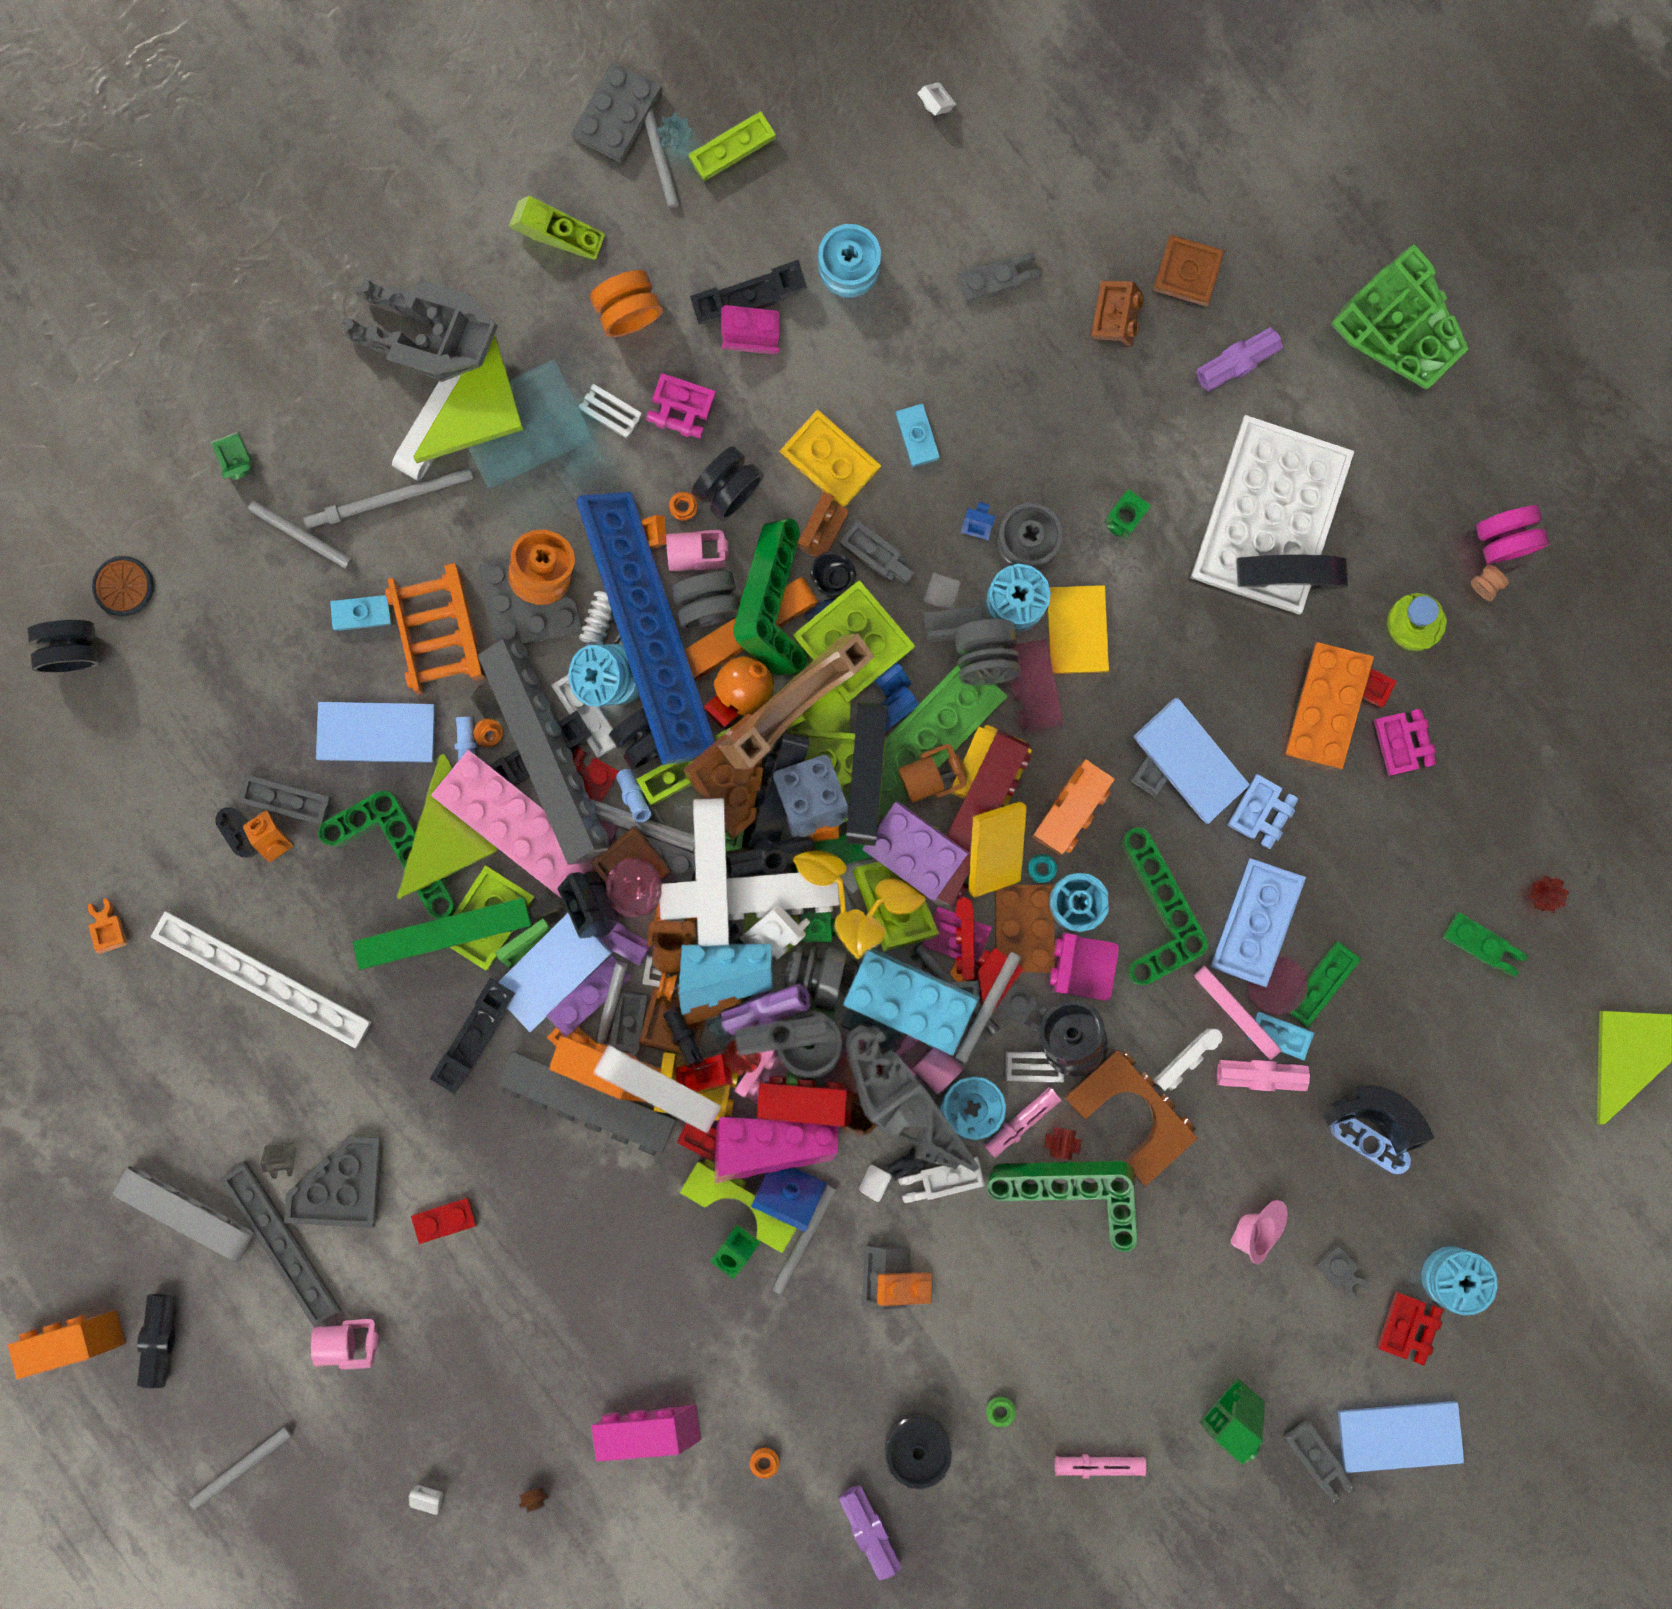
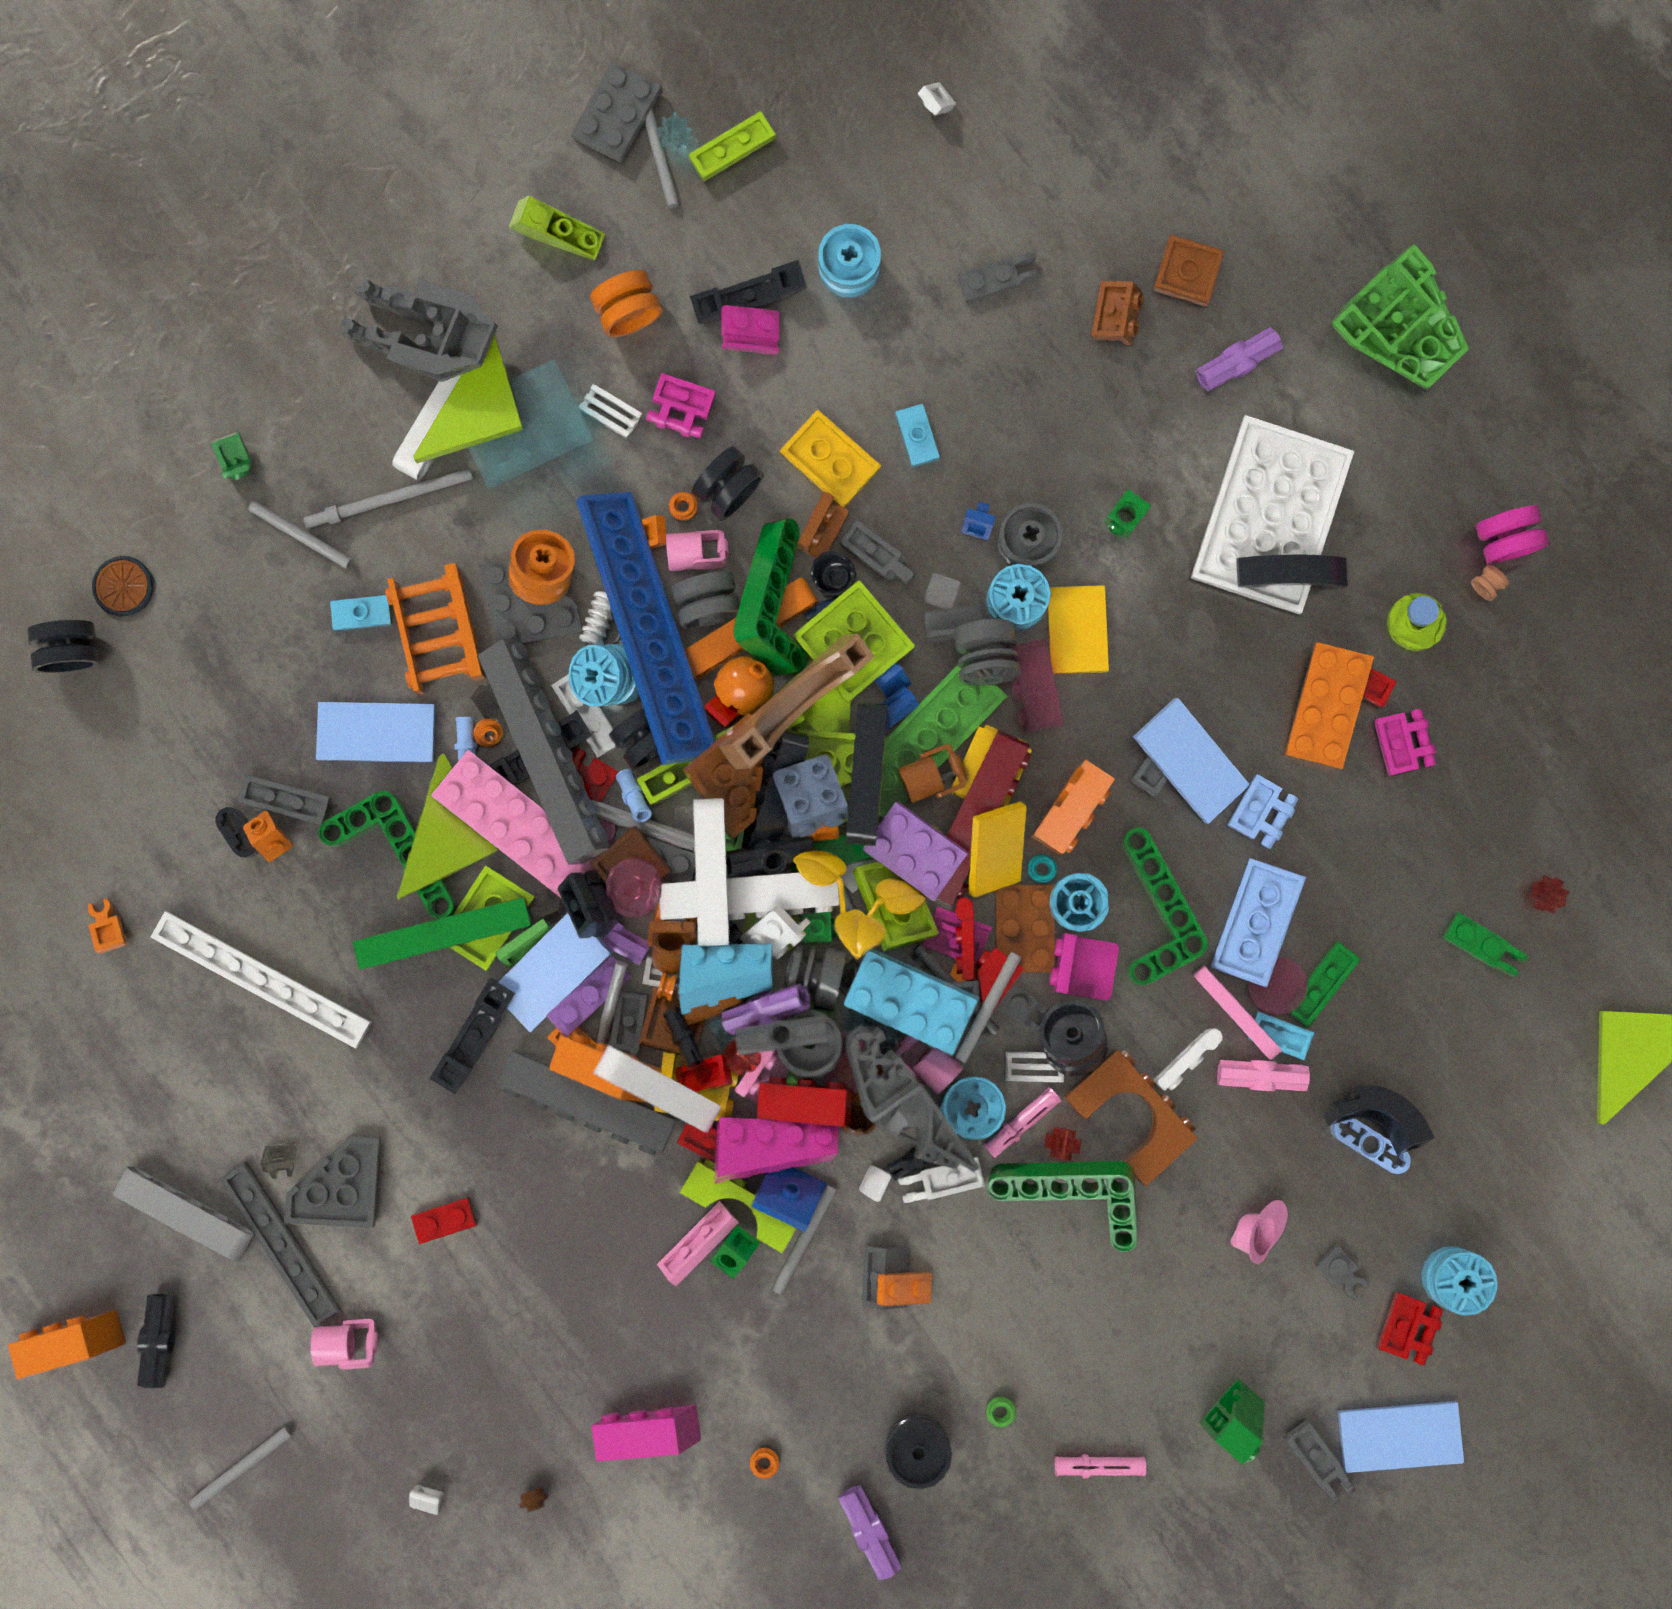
(697, 1243): none -> bright pink plate

